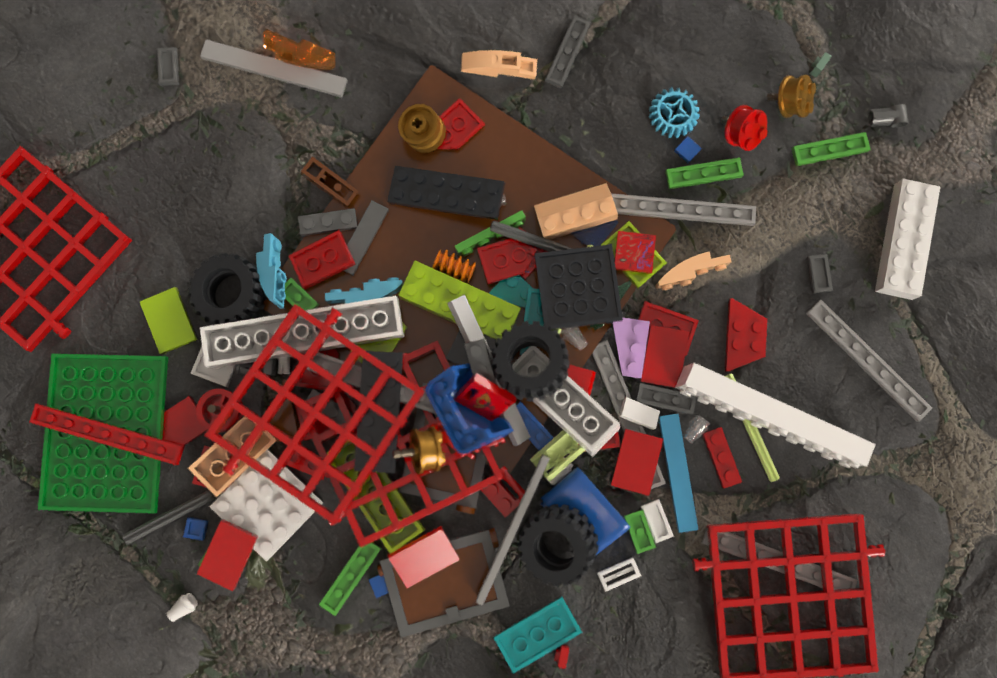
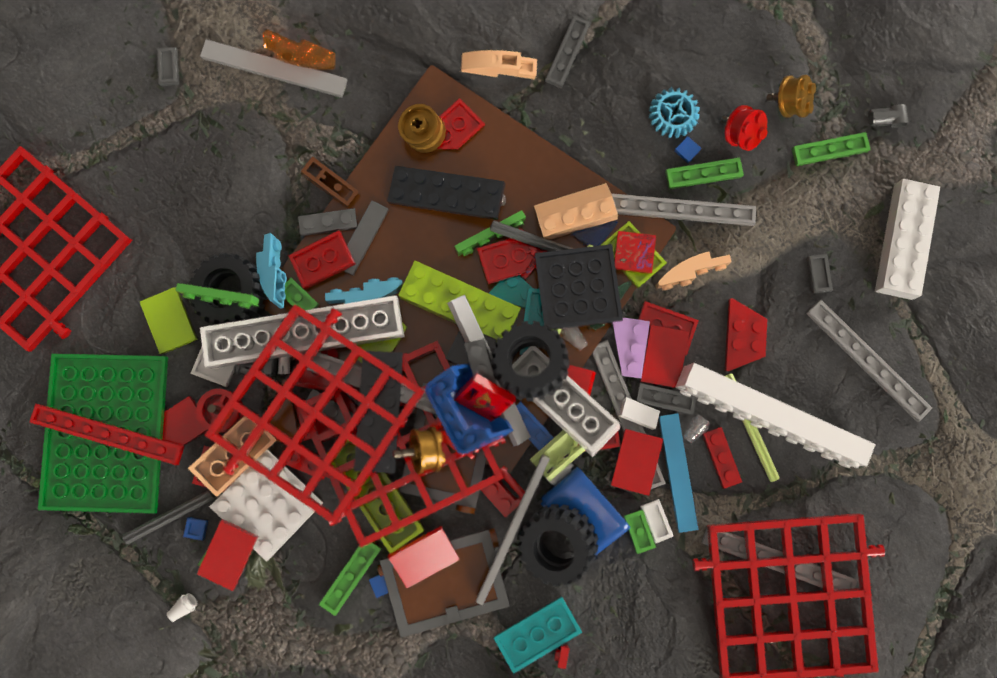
(209, 294): none -> bright green plate
(454, 266): orange piece -> none
(603, 580): white tile -> none
(819, 64): sand green plate -> none

